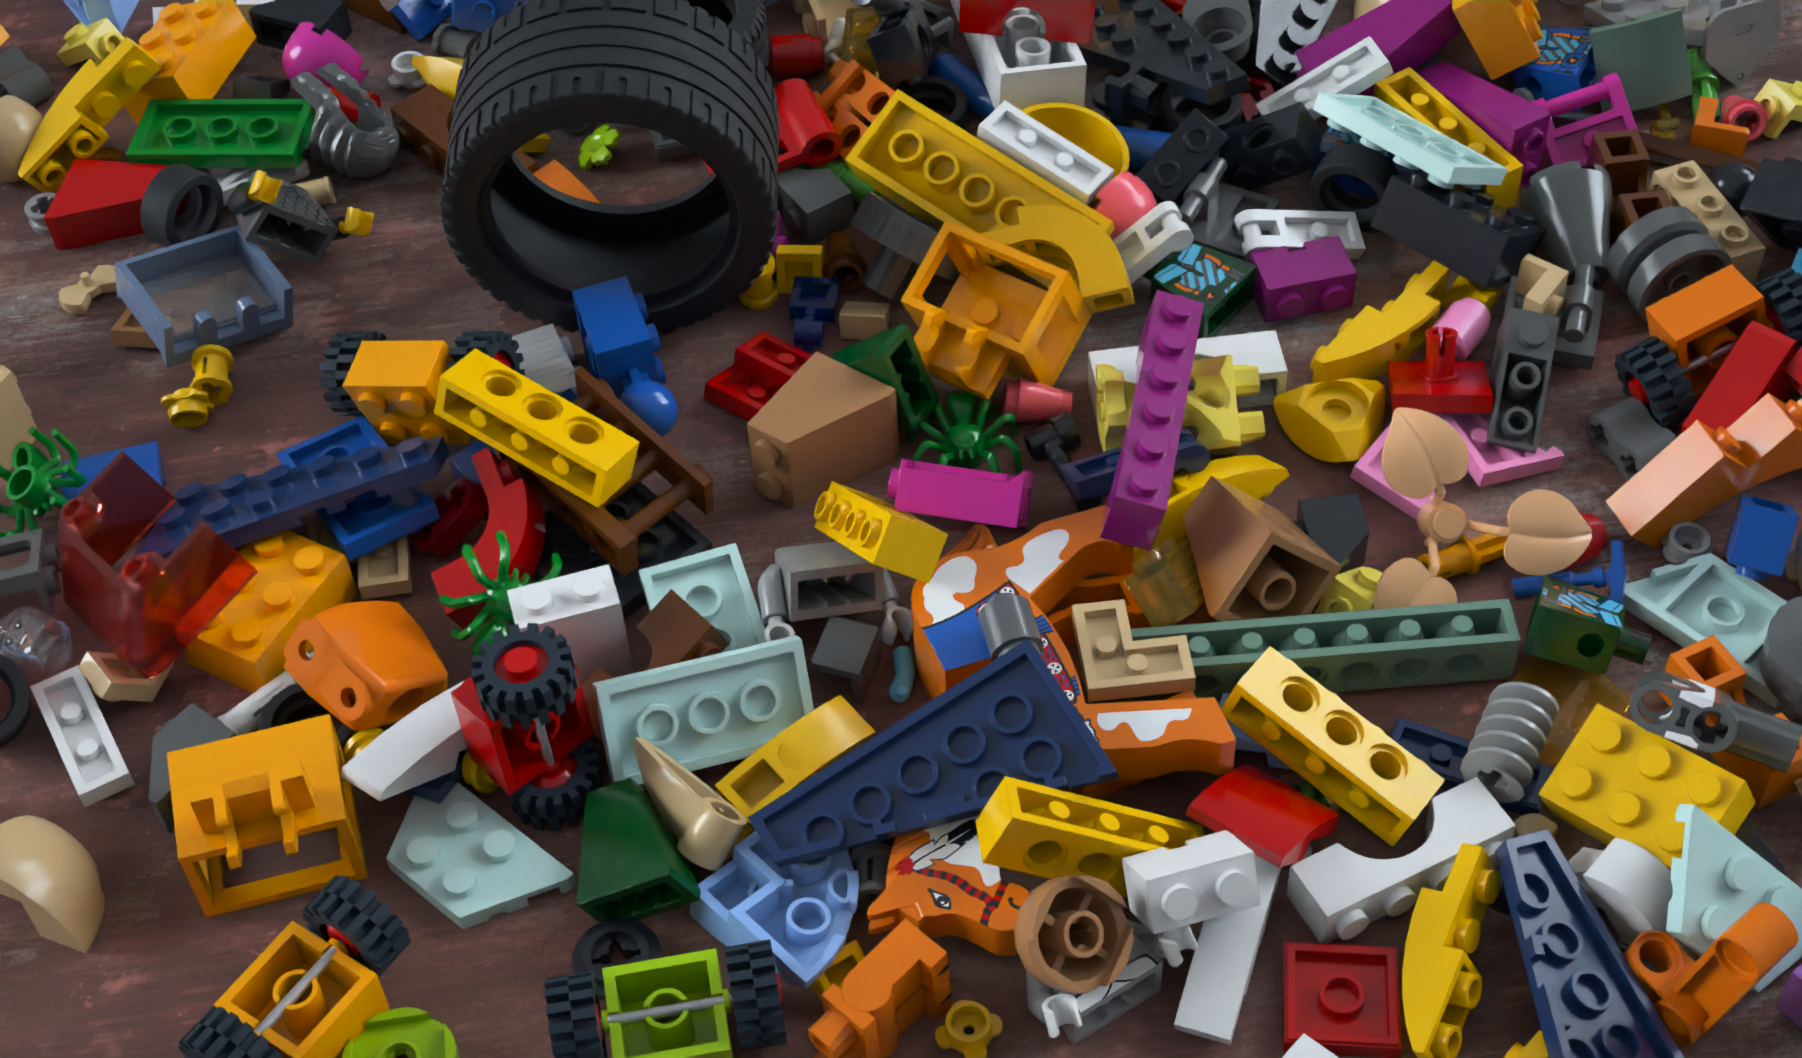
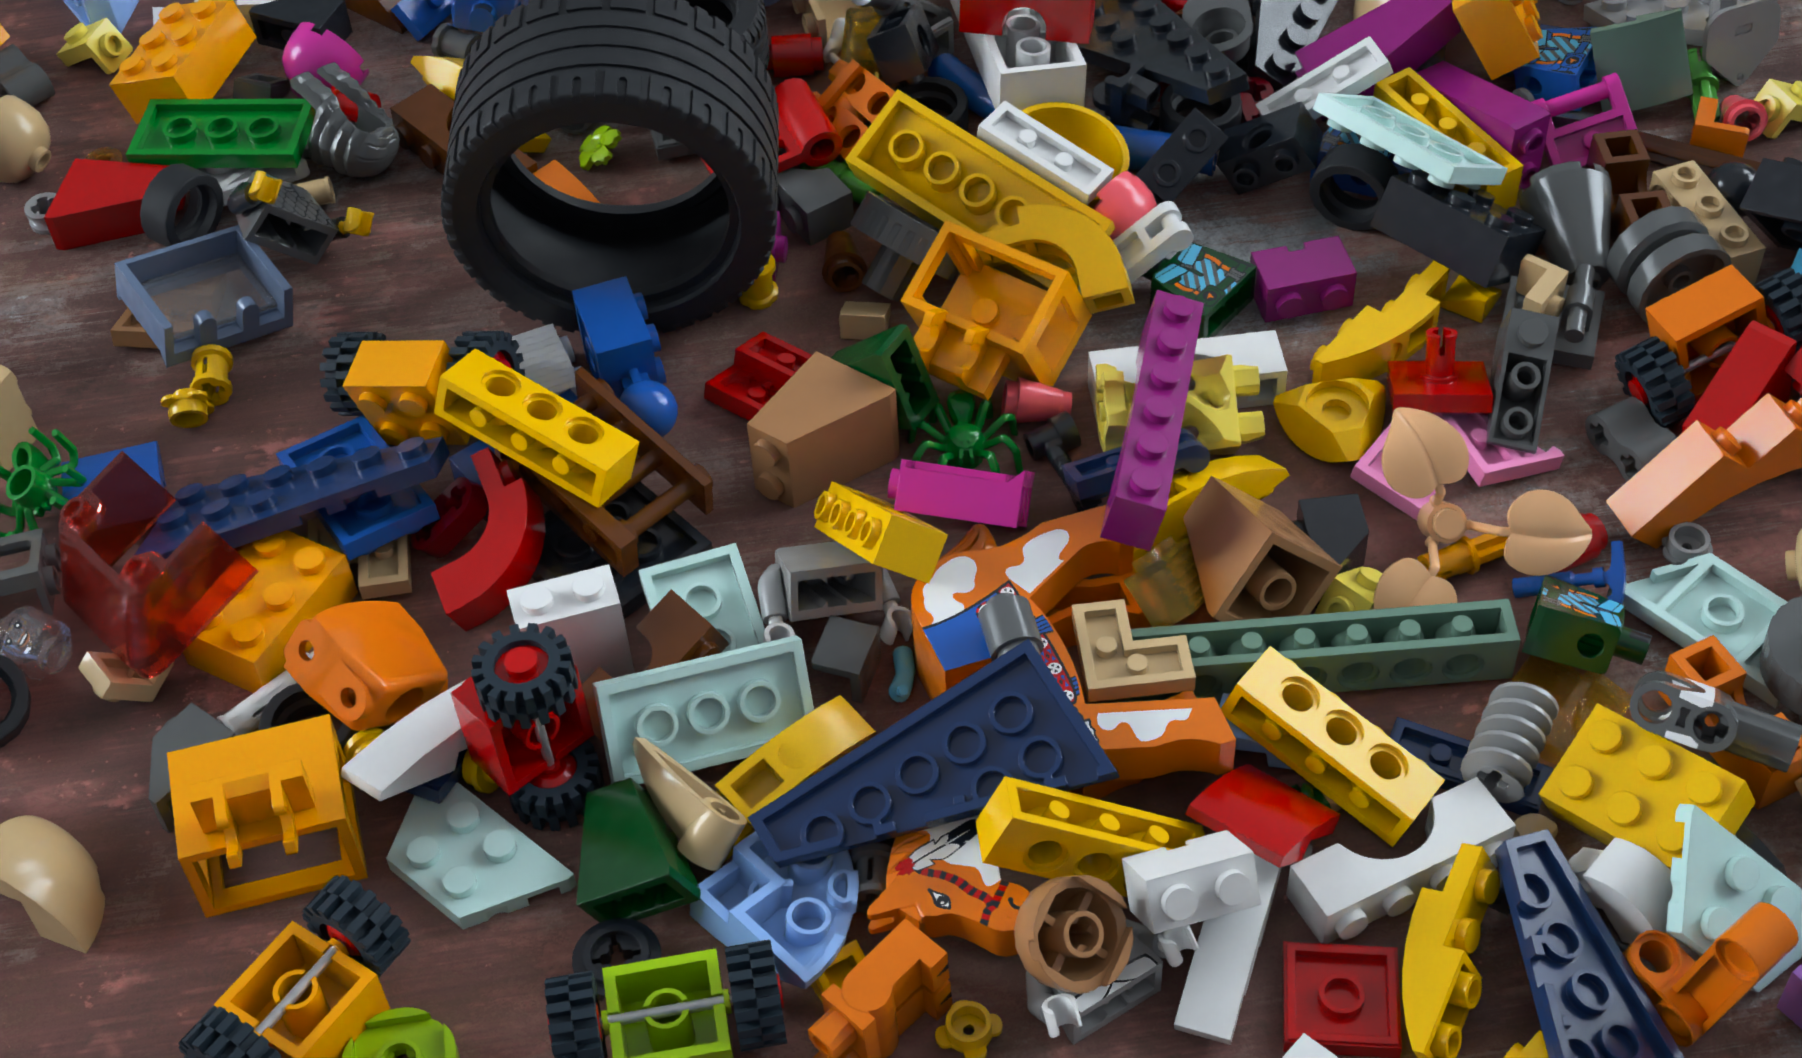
(77, 297): tan piece -> none
(81, 111): yellow slope -> none
(82, 736): white plate -> none
(404, 72): white plate -> none
(495, 595): green animal -> none
(797, 261): yellow tile -> none
(810, 305): clear blue plate -> none
(1212, 207): dark grey plate -> none
(1295, 227): white plate -> none
(1471, 322): bright pink brick -> none
(1666, 124): clear yellow hand -> none
(1760, 537): blue brick -> none

